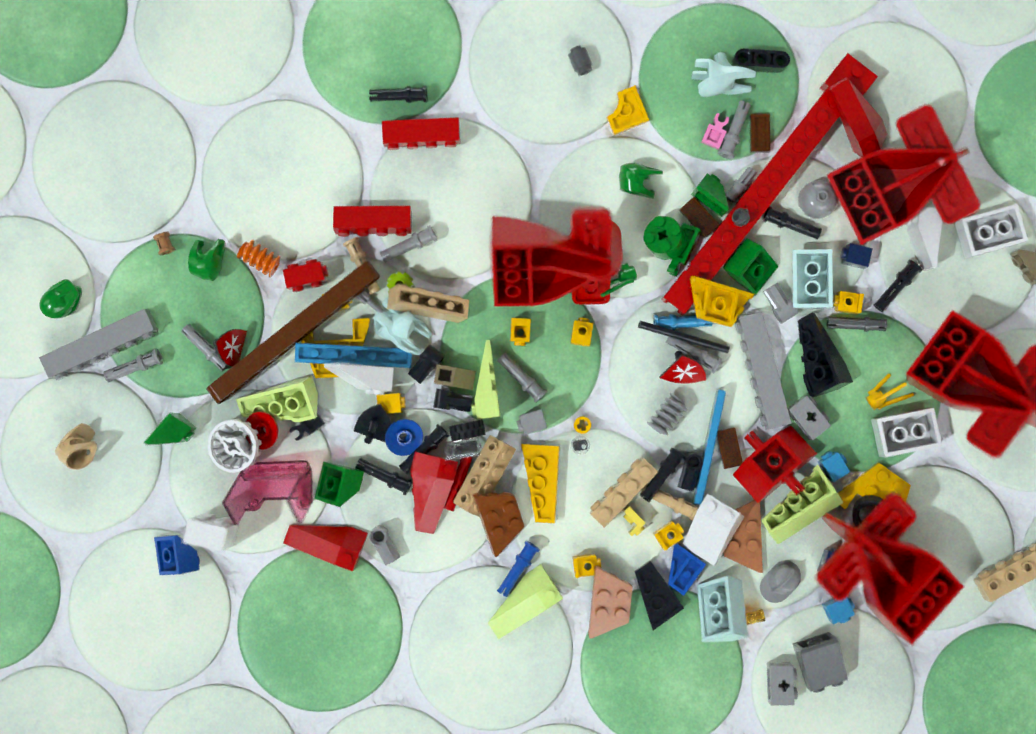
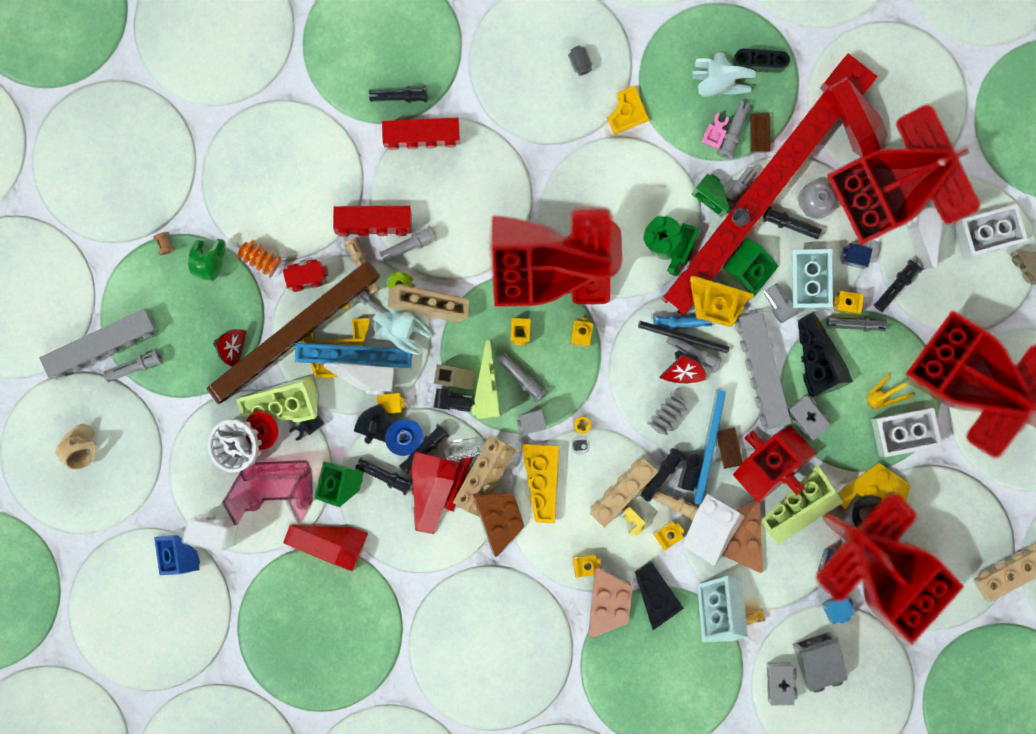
(59, 299): green helmet -> none
(172, 430): green slope -> none
(204, 346): light grey pin -> none
(385, 546): light grey piece -> none
(428, 361): black piece -> none
(467, 430): black tyre -> none
(523, 561): blue pin -> none
(527, 600): yellowish green wedge -> none
(625, 275): green plant -> none
(632, 178): green helmet -> none
(684, 569): blue wing -> none
(699, 217): reddish brown tile -> none
(780, 581): light grey piece -> none
(834, 465): dark azure brick -> none

